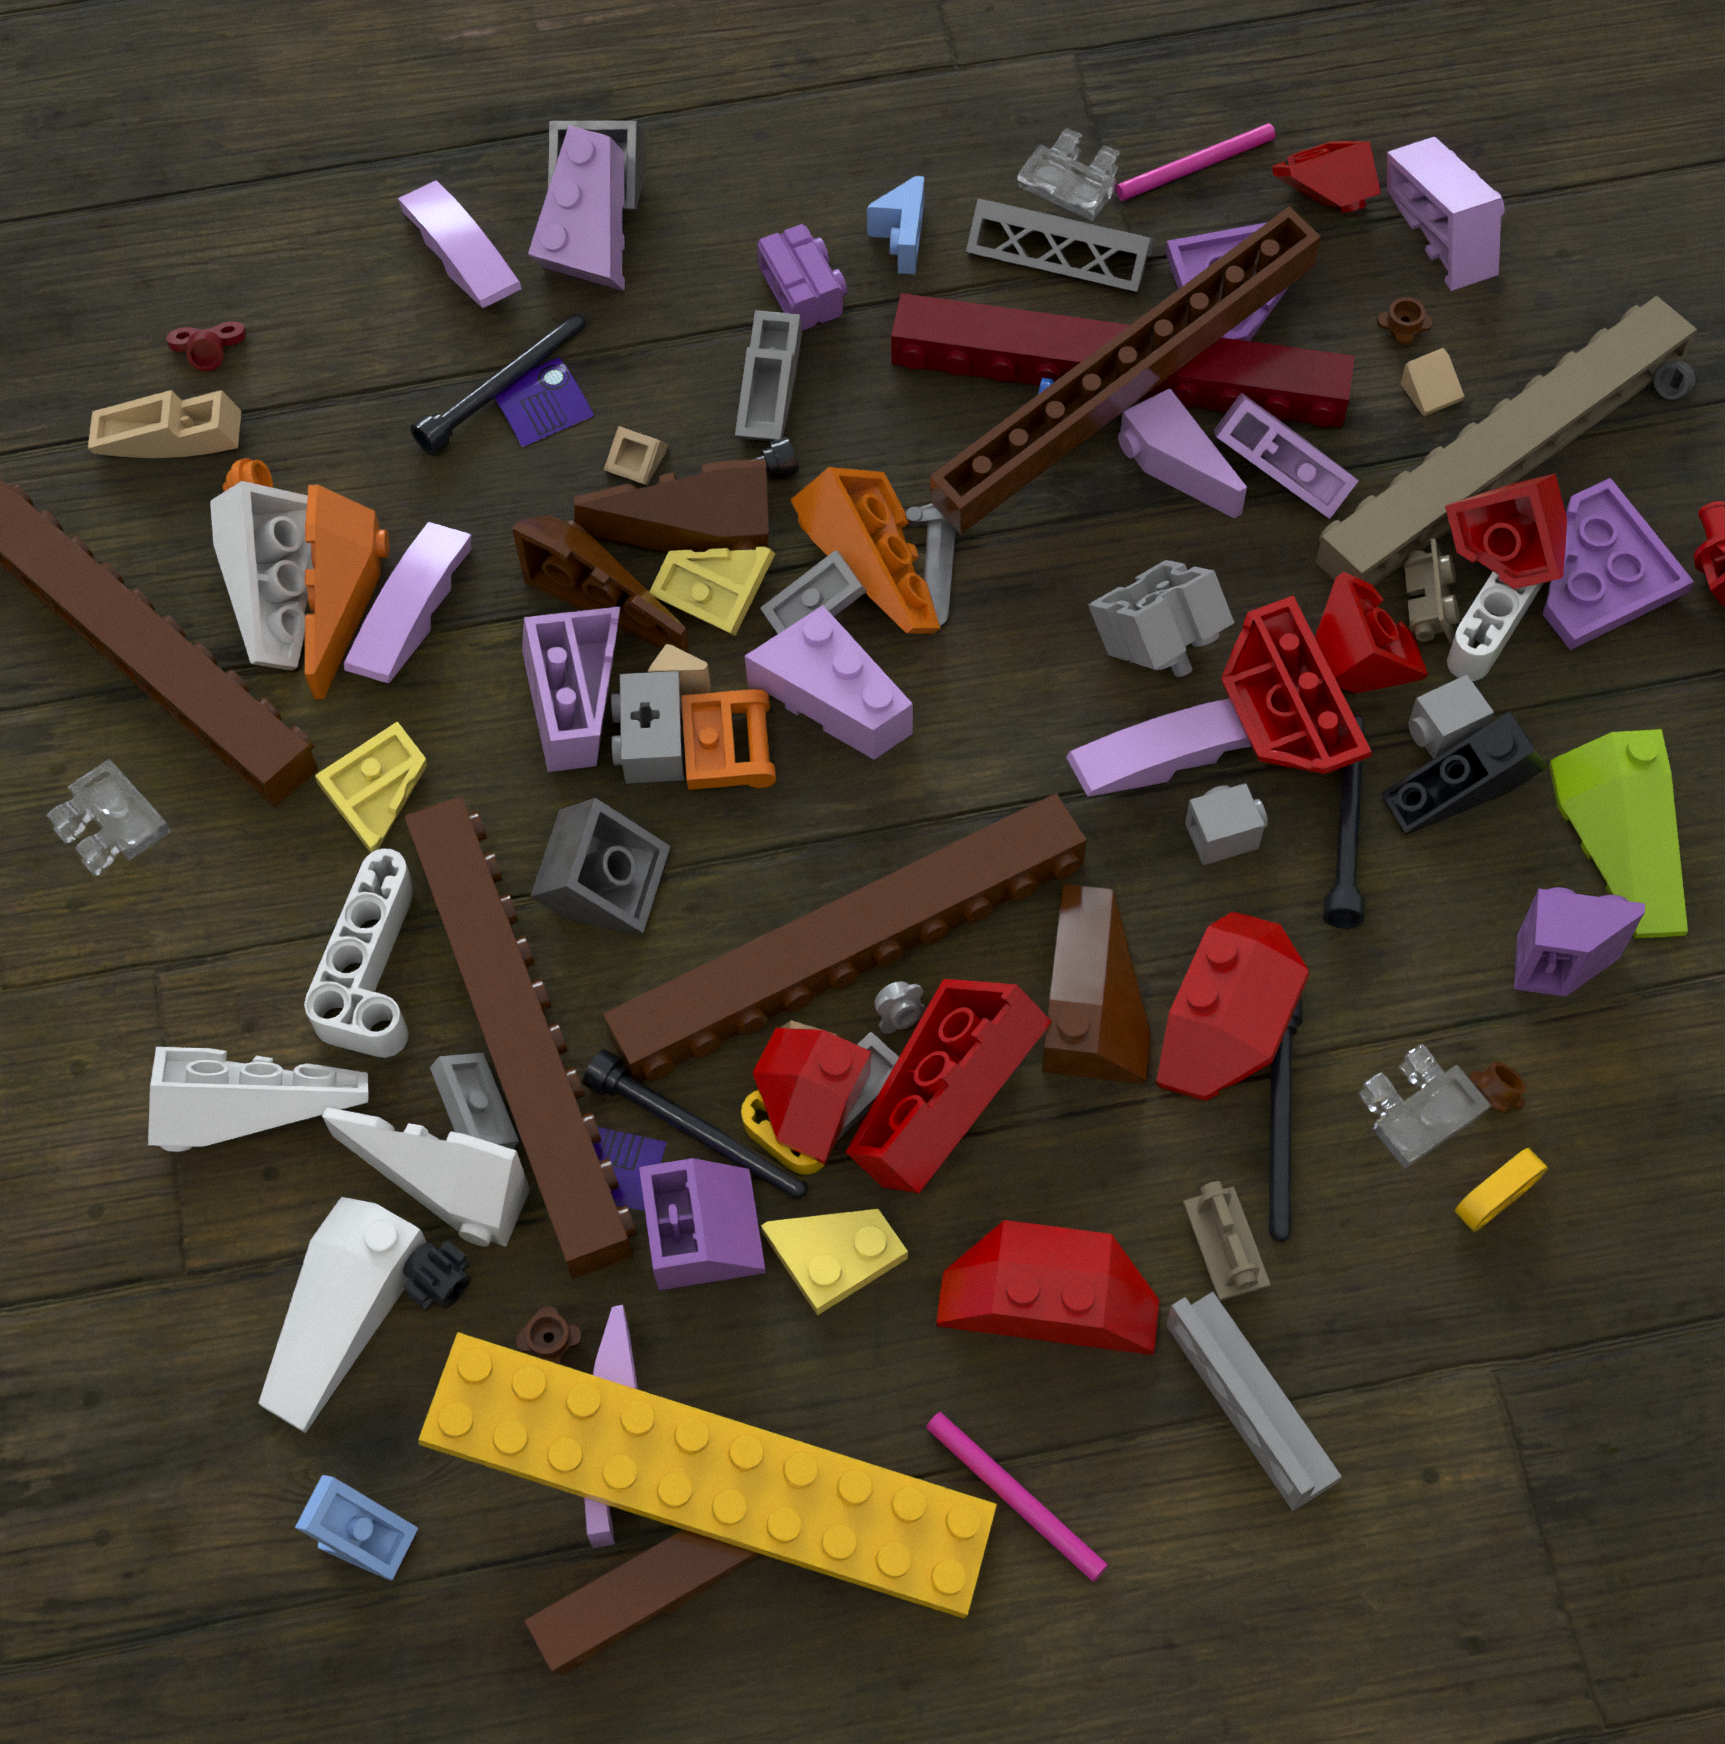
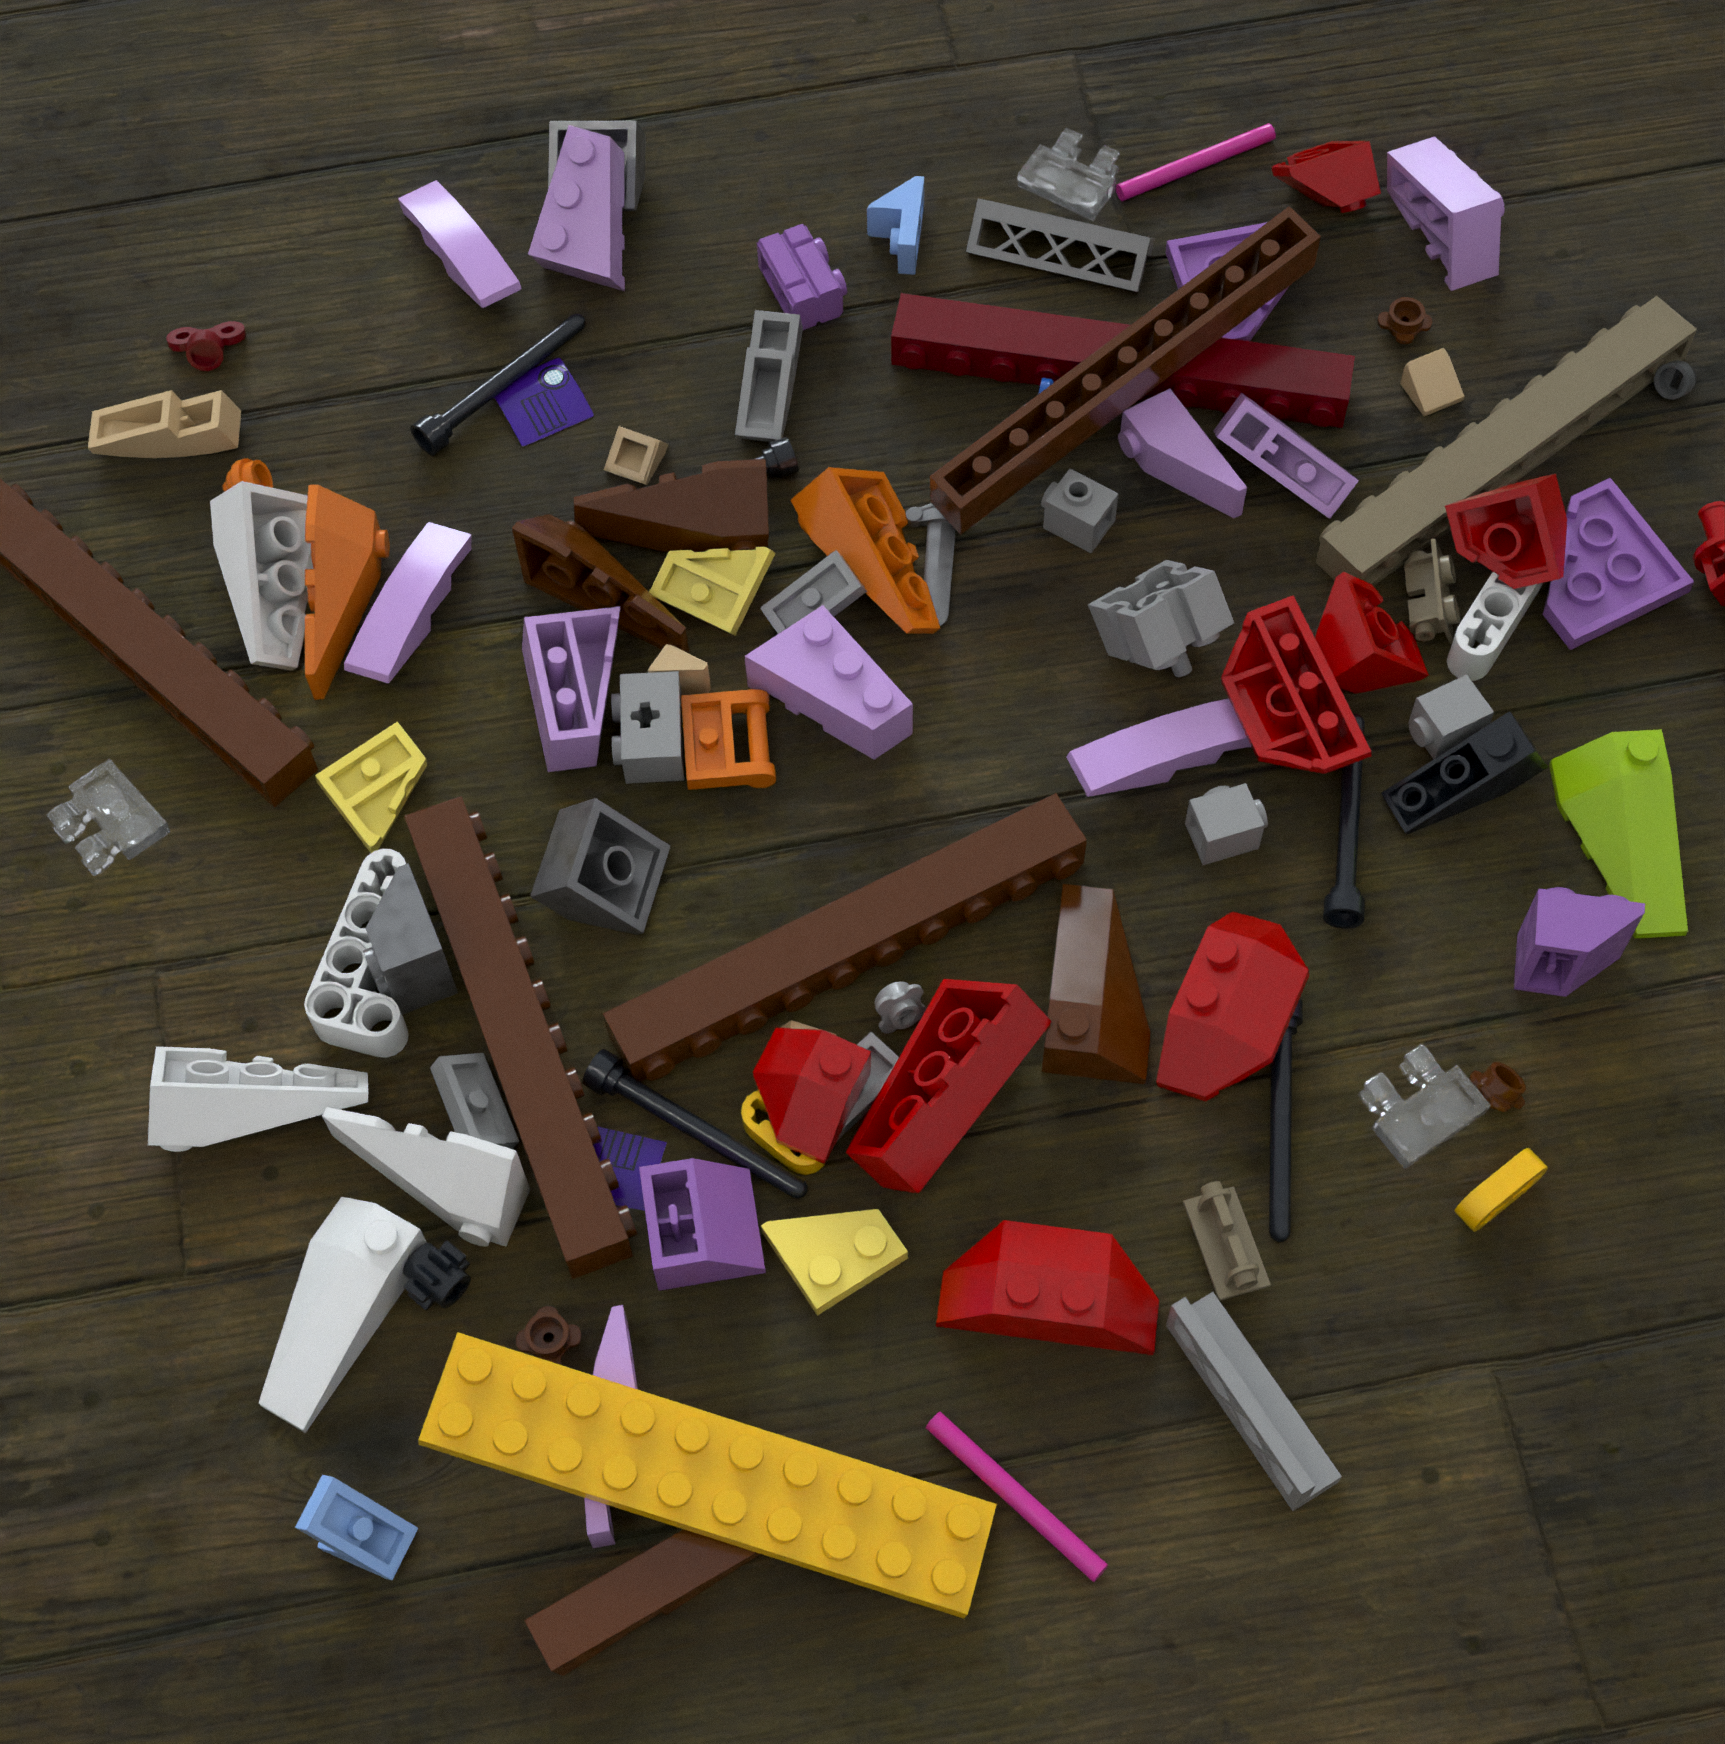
(405, 947): none -> flat silver slope
(1079, 510): none -> light grey brick

